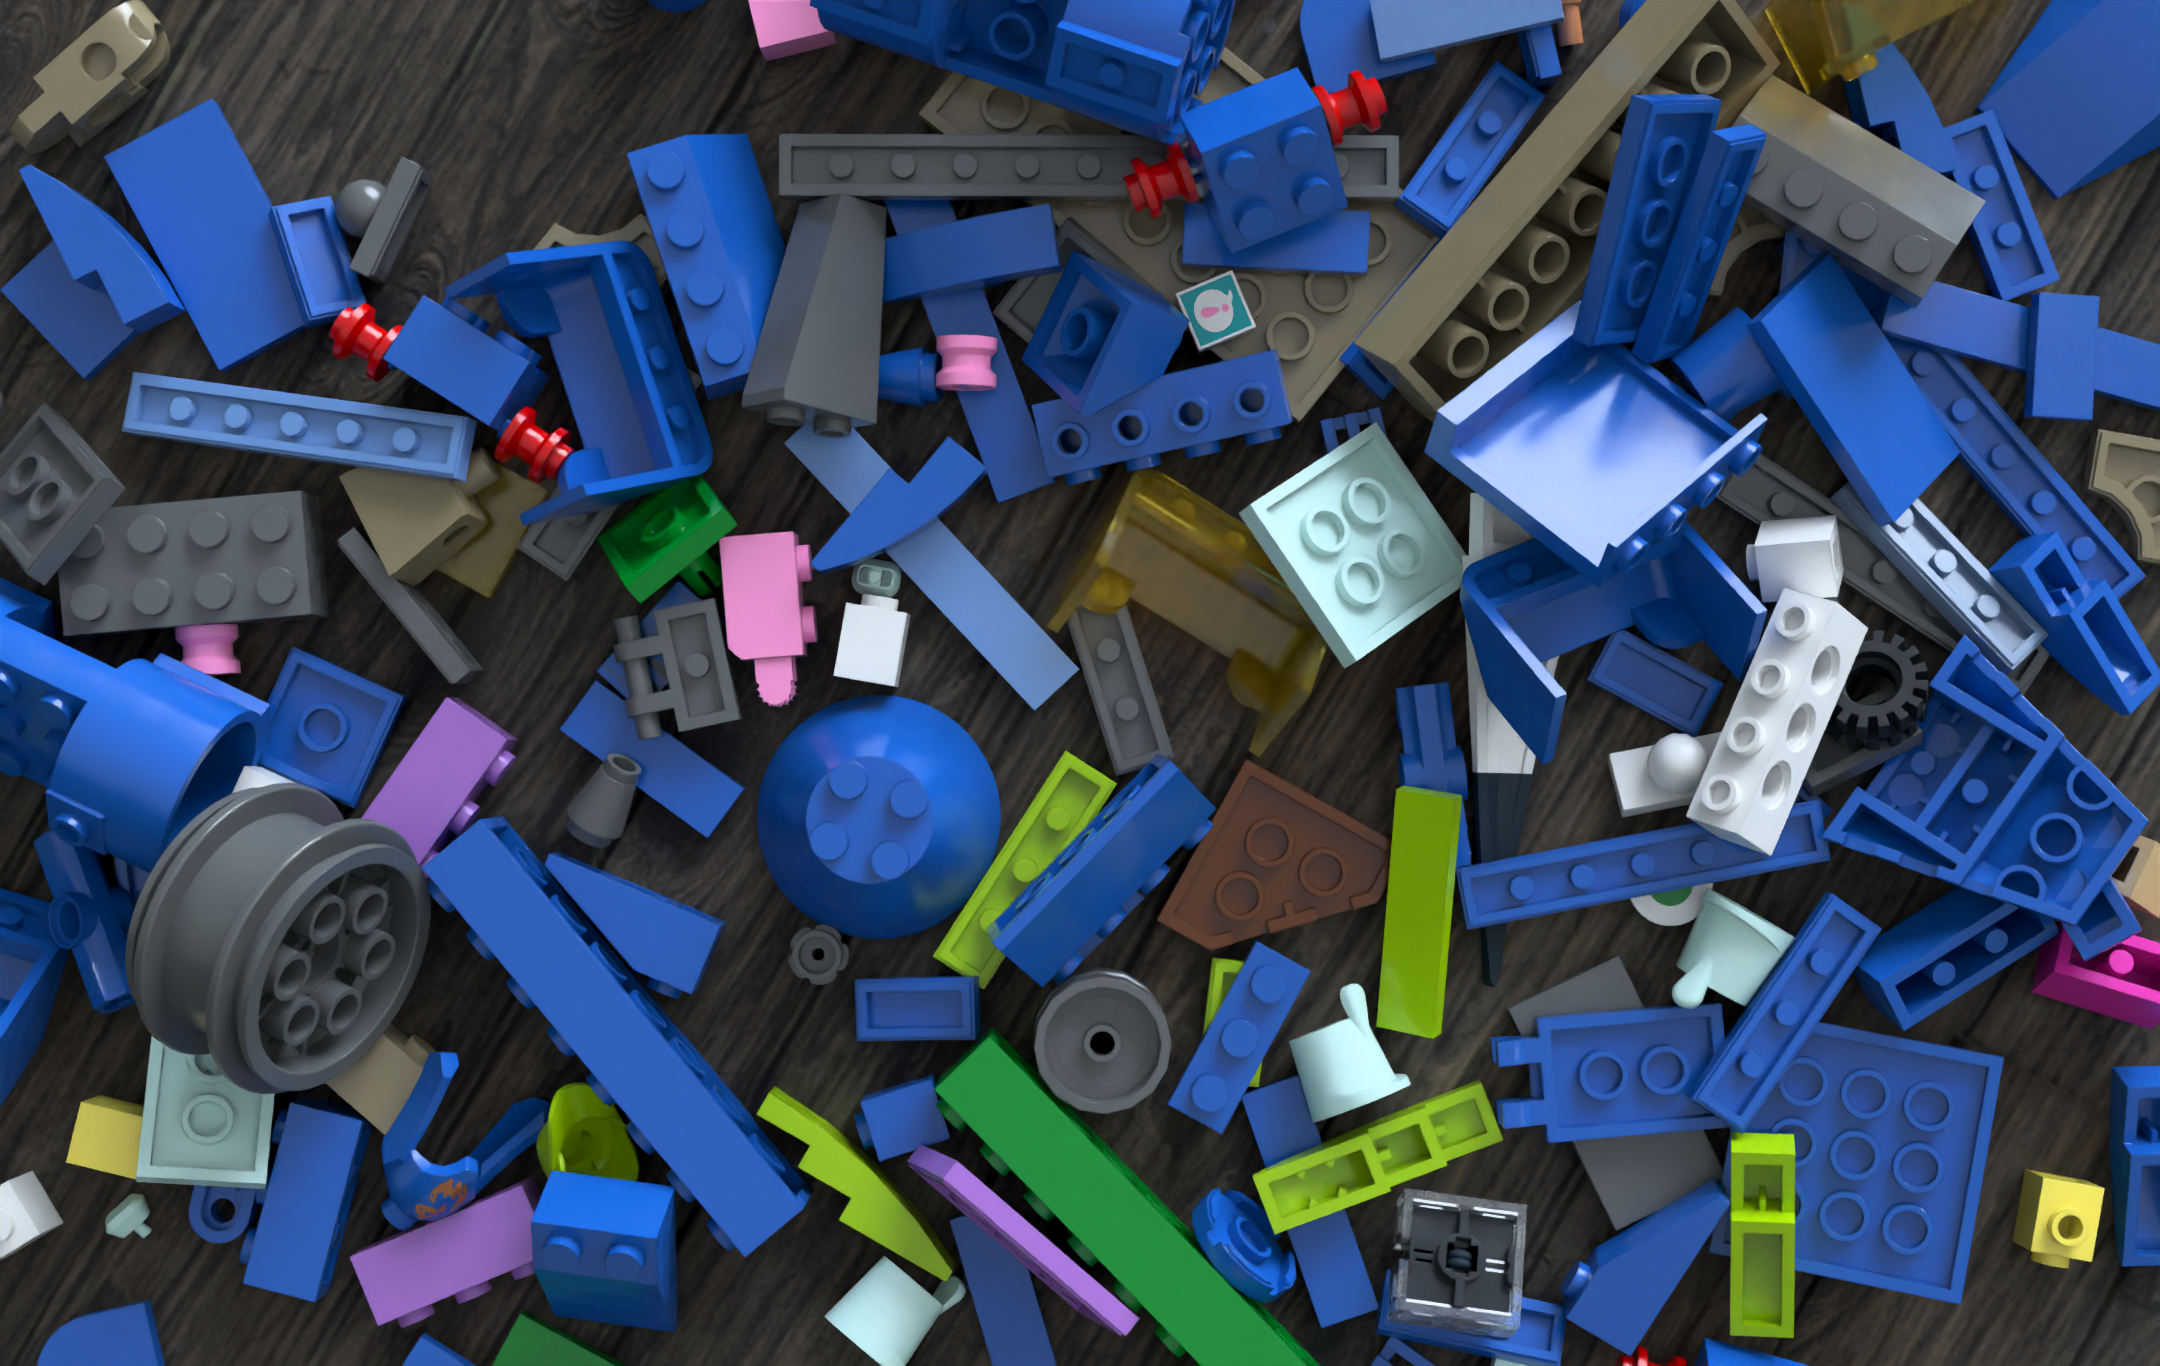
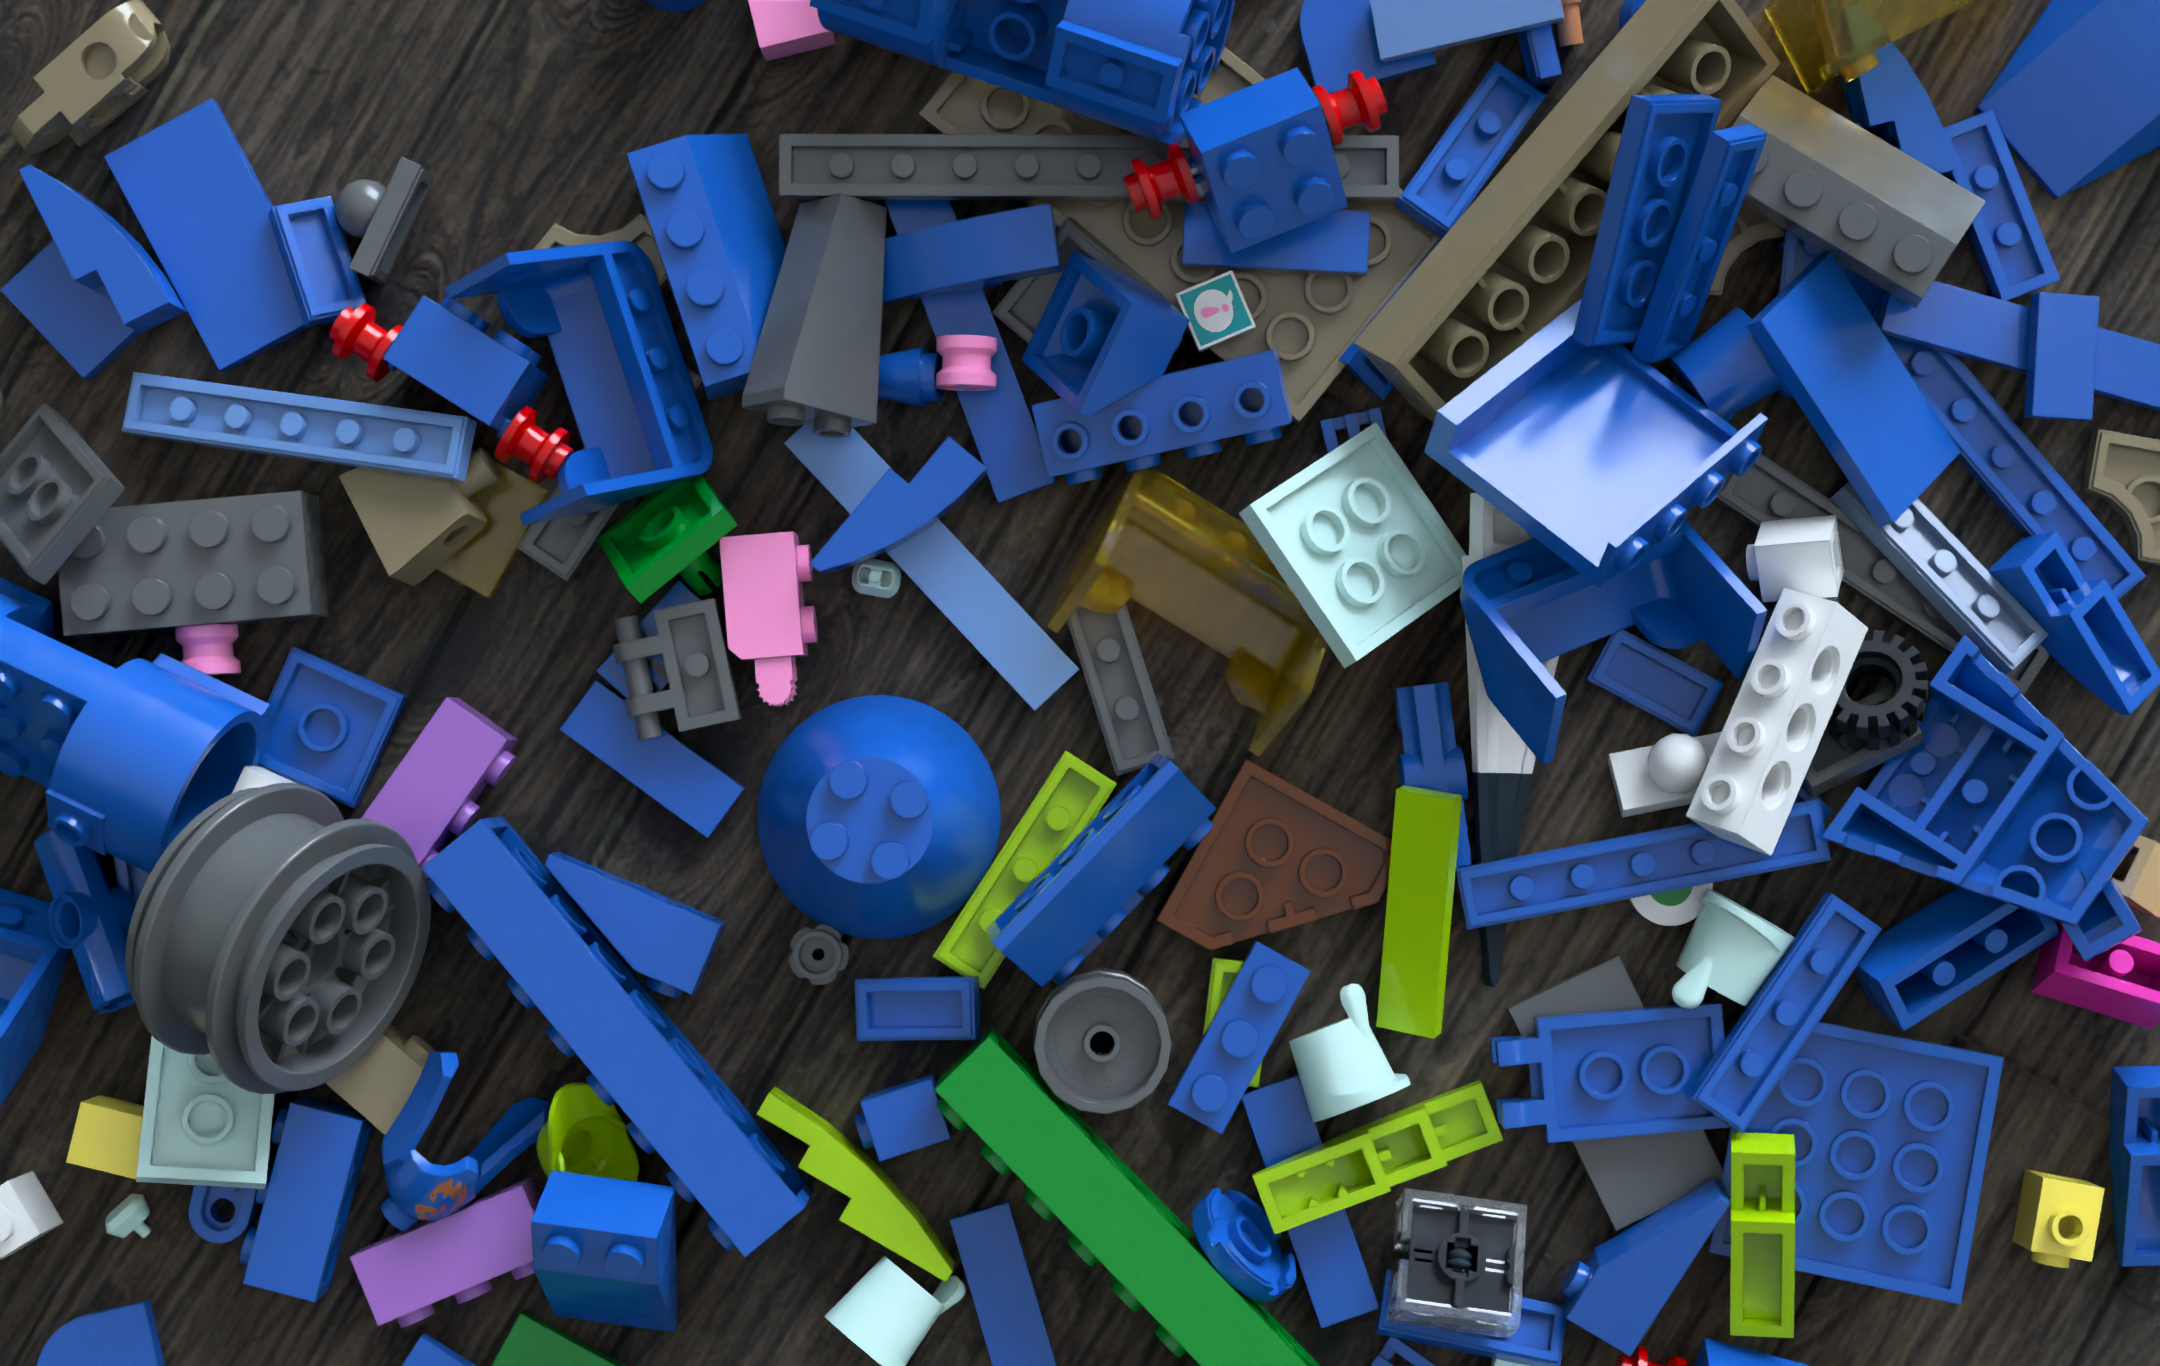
(412, 611): dark grey tile -> none
(604, 803): dark grey cone -> none
(872, 641): white brick -> none
(1021, 1240): medium lavender tile -> none

